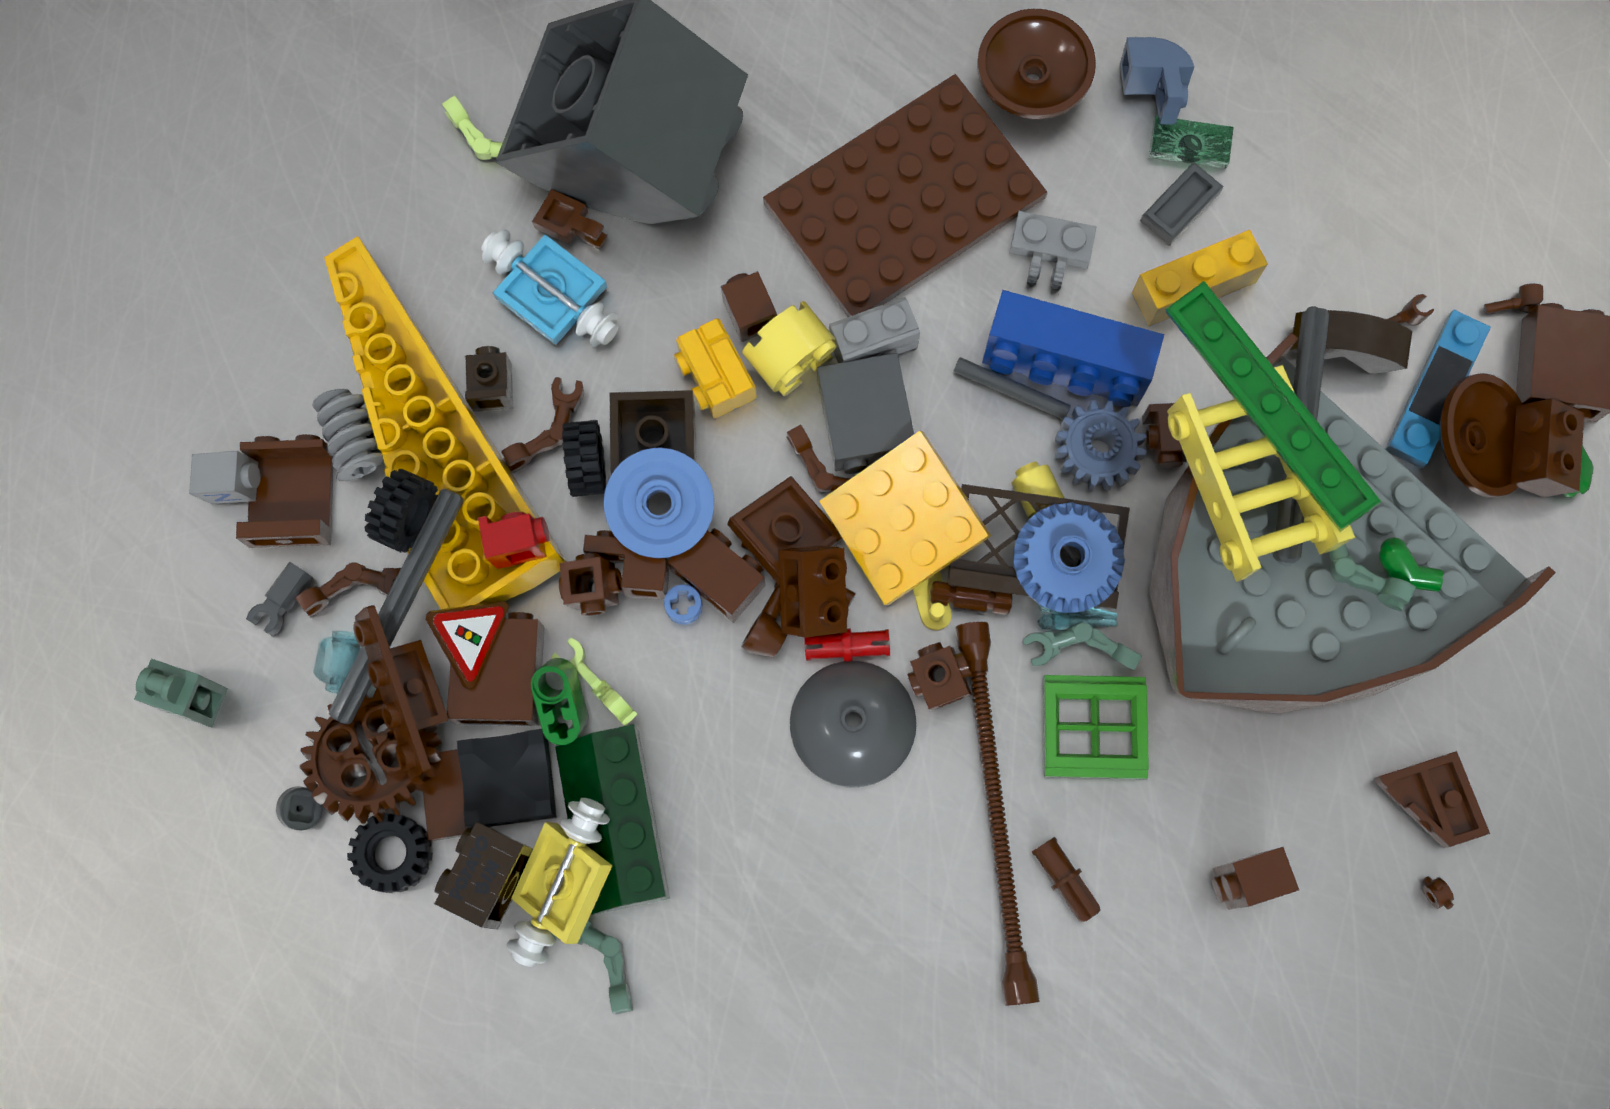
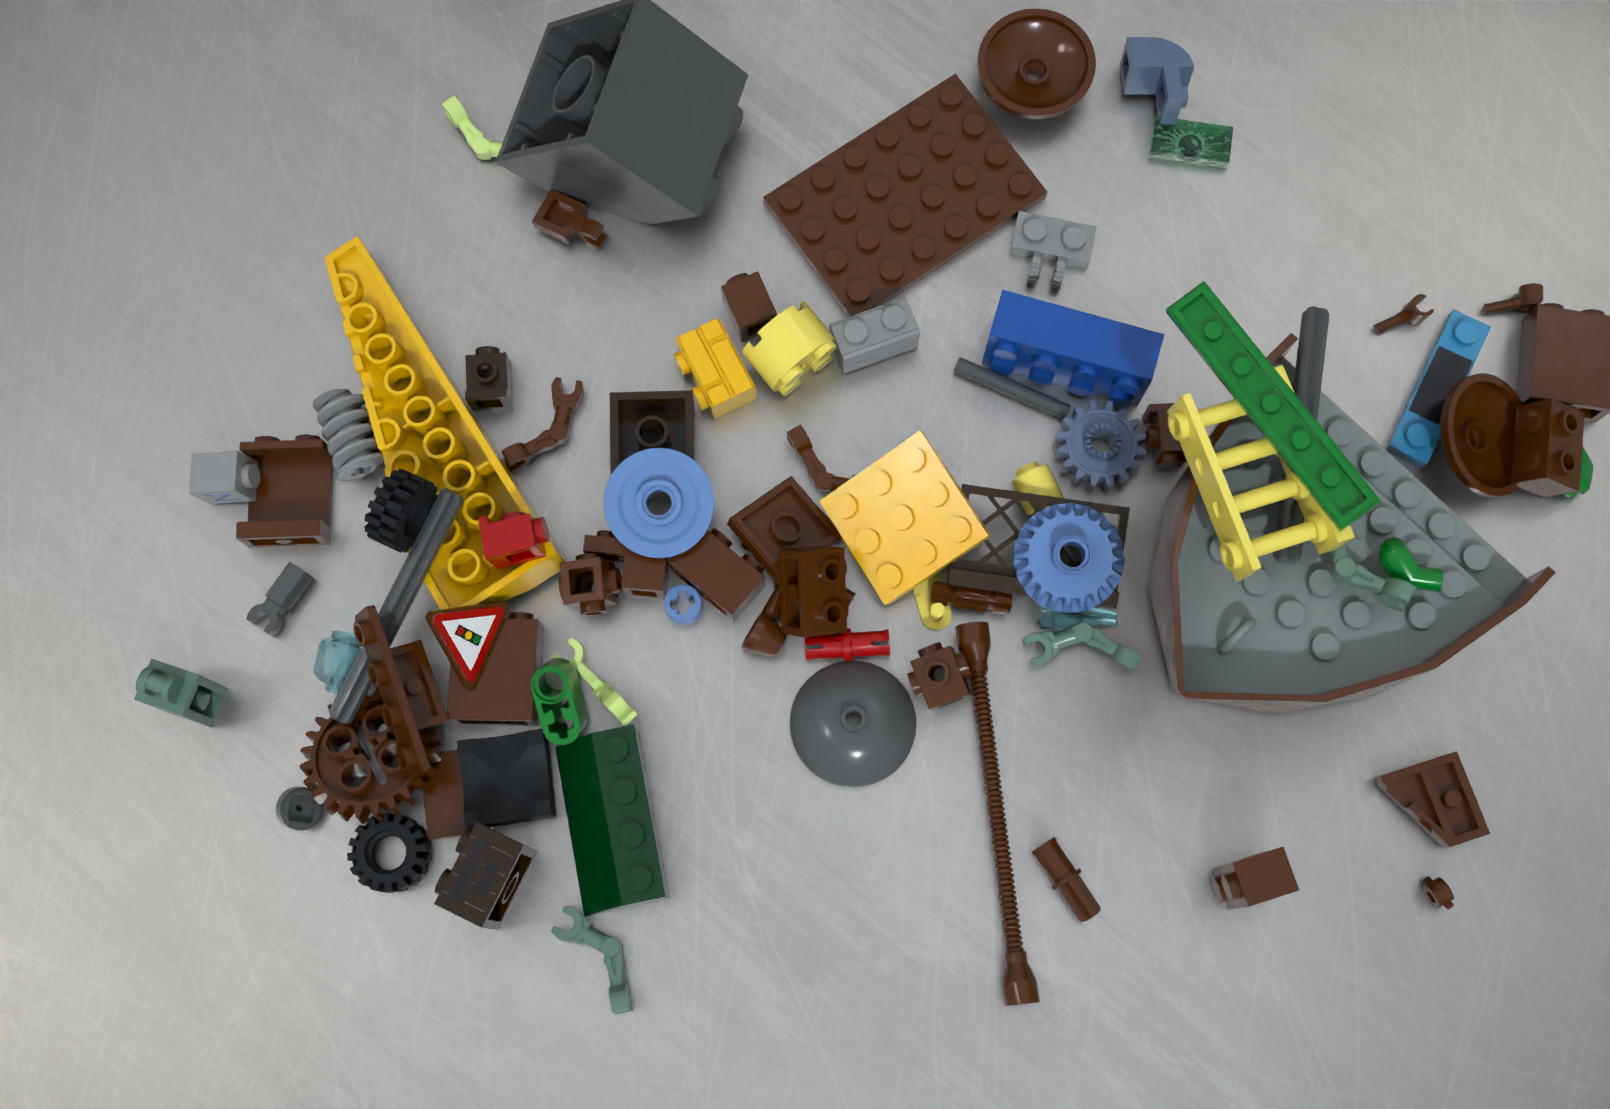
(317, 598): reddish brown piece -> none
(549, 289): medium azure plate -> none
(560, 883): light yellow plate -> none
(584, 458): black tyre -> none
(864, 410): dark grey brick -> none
(1095, 764): bright green piece -> none
(1181, 203): dark grey tile -> none
(1223, 267): yellow brick -> none
(1365, 340): dark brown brick -> none

